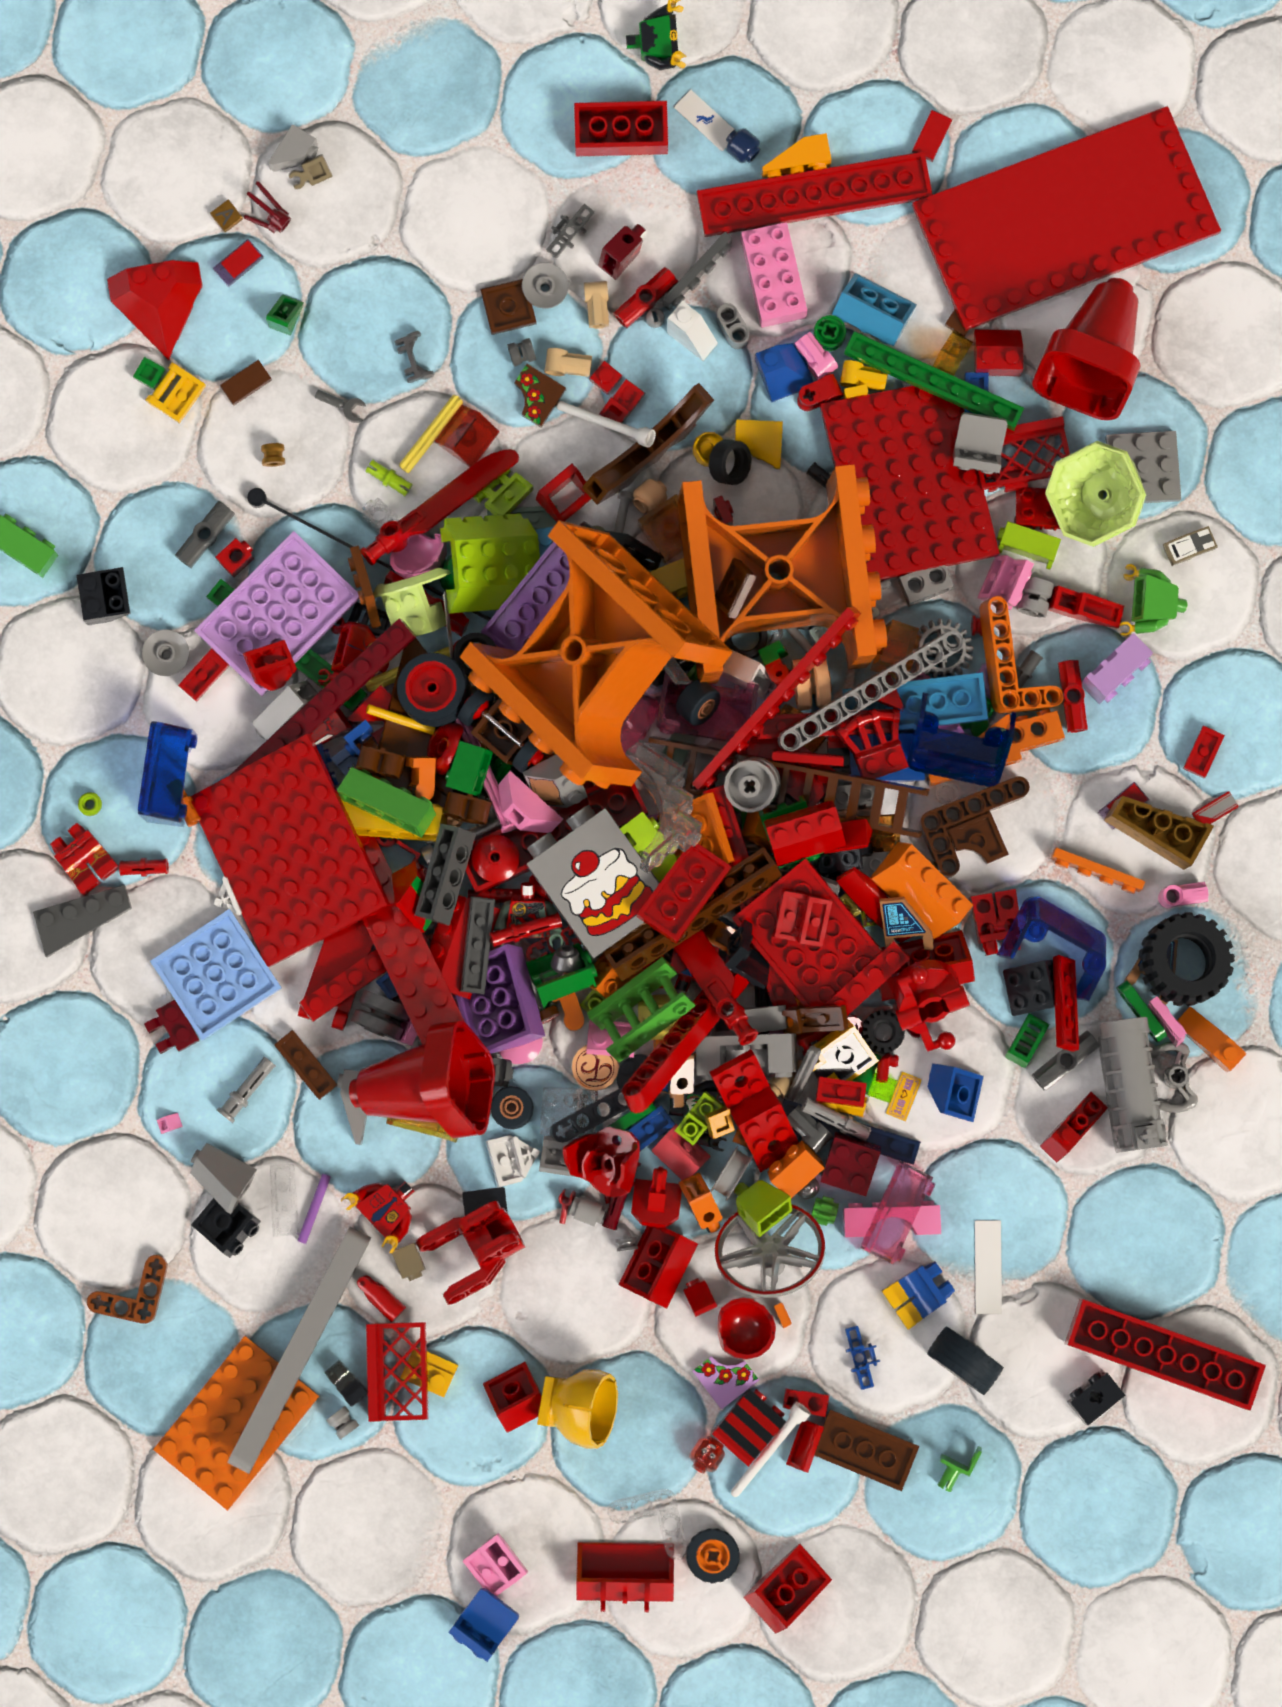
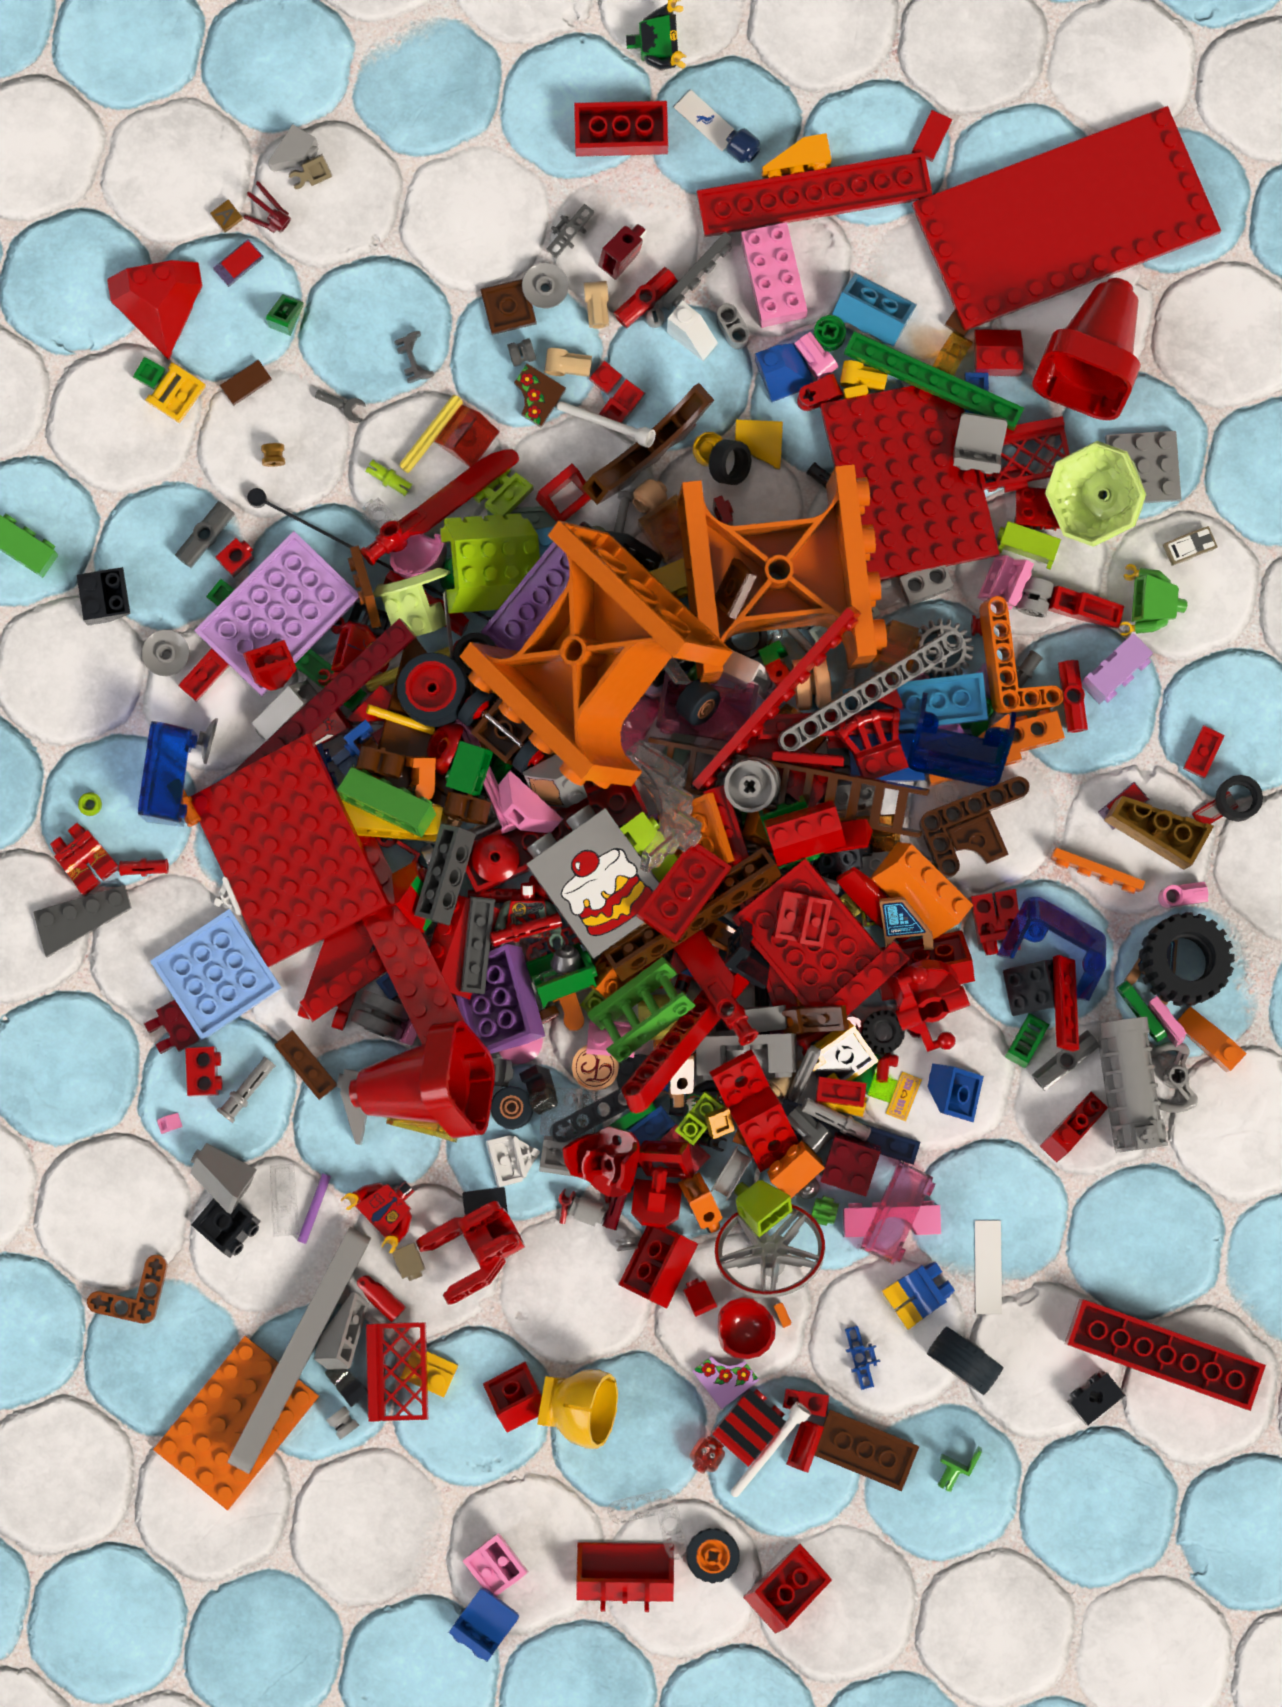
(195, 1072): none -> red brick
(206, 738): none -> flat silver dish
(341, 1336): none -> light grey slope
(540, 1088): none -> leg
(666, 1152): none -> red tile
(1254, 789): none -> black tyre

